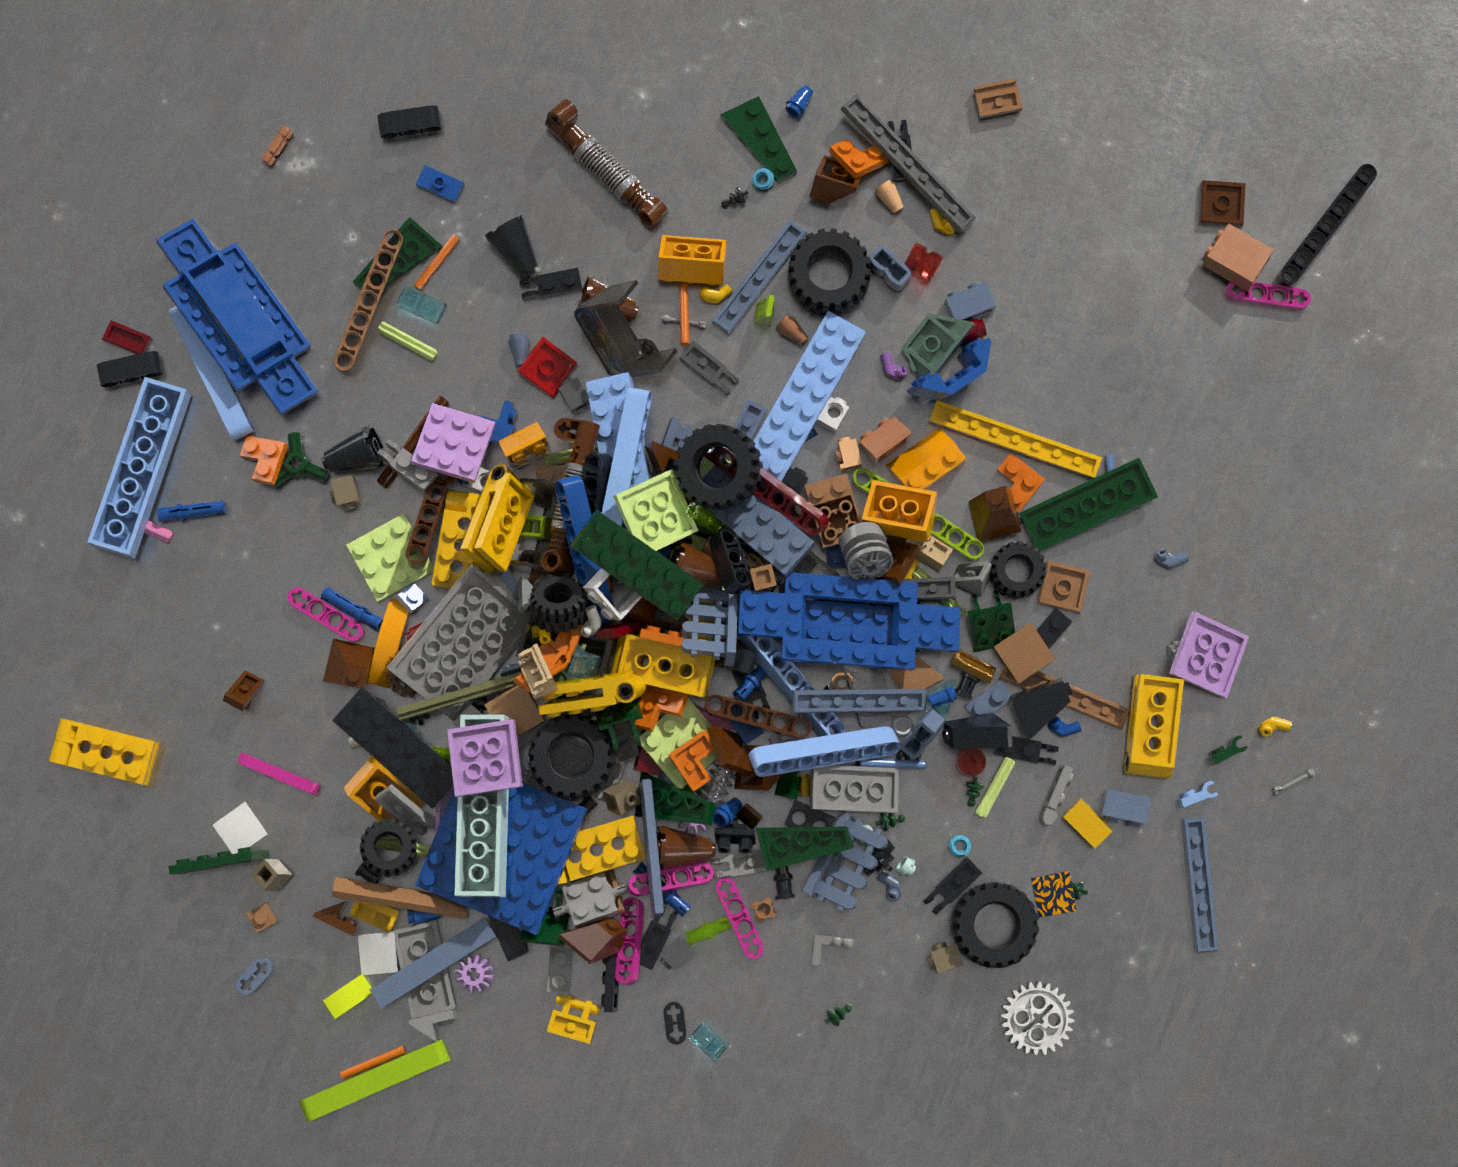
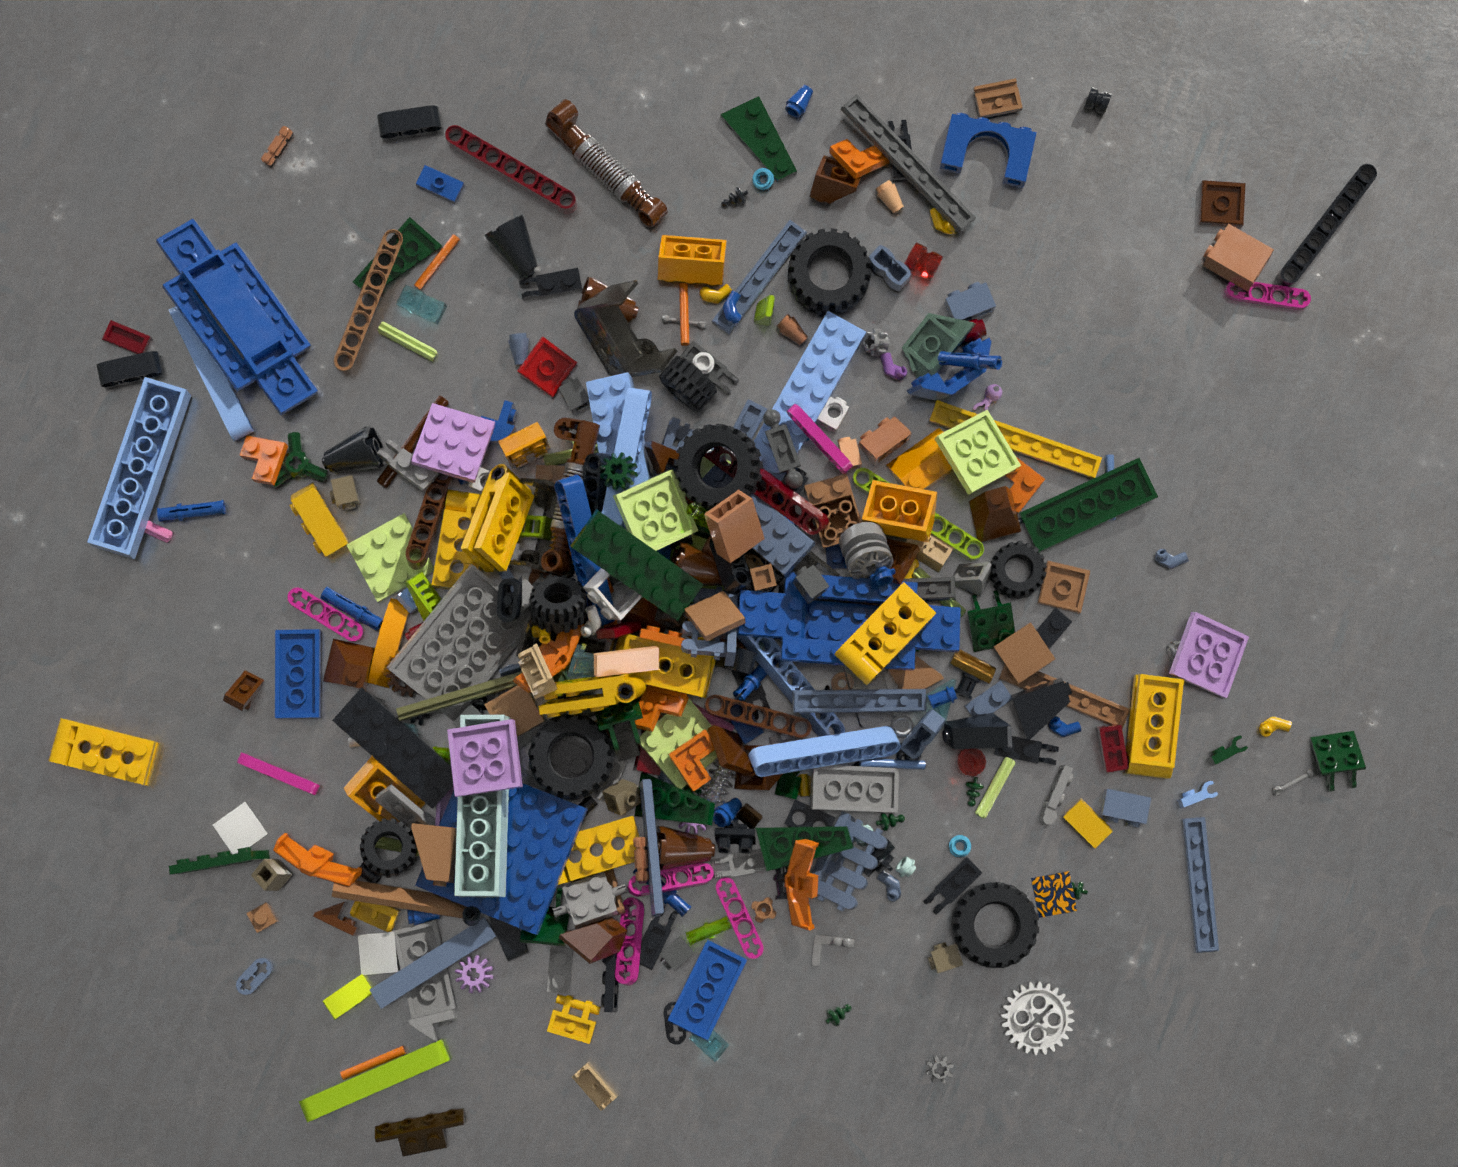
(298, 673): none -> blue plate
(315, 862): none -> orange plate
(317, 520): none -> yellow wedge
(420, 600): none -> lime slope
(420, 1133): none -> dark brown bracket
(436, 851): none -> medium nougat slope
(468, 913): none -> black hinge
(504, 161): none -> dark red beam
(508, 599): none -> black plate
(594, 1086): none -> tan hinge
(621, 463): none -> dark green gear
(626, 661): none -> light nougat tile
(641, 858): none -> nougat axle
(688, 383): none -> black tyre
(704, 362): none -> white plate
(707, 990): none -> blue plate
(714, 616): none -> medium nougat tile
(729, 308): none -> blue arm
(734, 526): none -> nougat brick
(782, 448): none -> dark grey plate
(801, 883): none -> orange plate
(810, 583): none -> dark grey brick
(819, 438): none -> dark pink beam
(869, 663): none -> yellow hinge
(876, 342): none -> light grey gear
(883, 576): none -> blue plate
(934, 1066): none -> light grey gear
(975, 361): none -> blue pin
(977, 452): none -> yellowish green plate
(990, 396): none -> lavender arm
(1017, 142): none -> blue arch
(1098, 100): none -> black wheel
(1112, 748): none -> dark red hinge
(1338, 754): none -> dark green plate

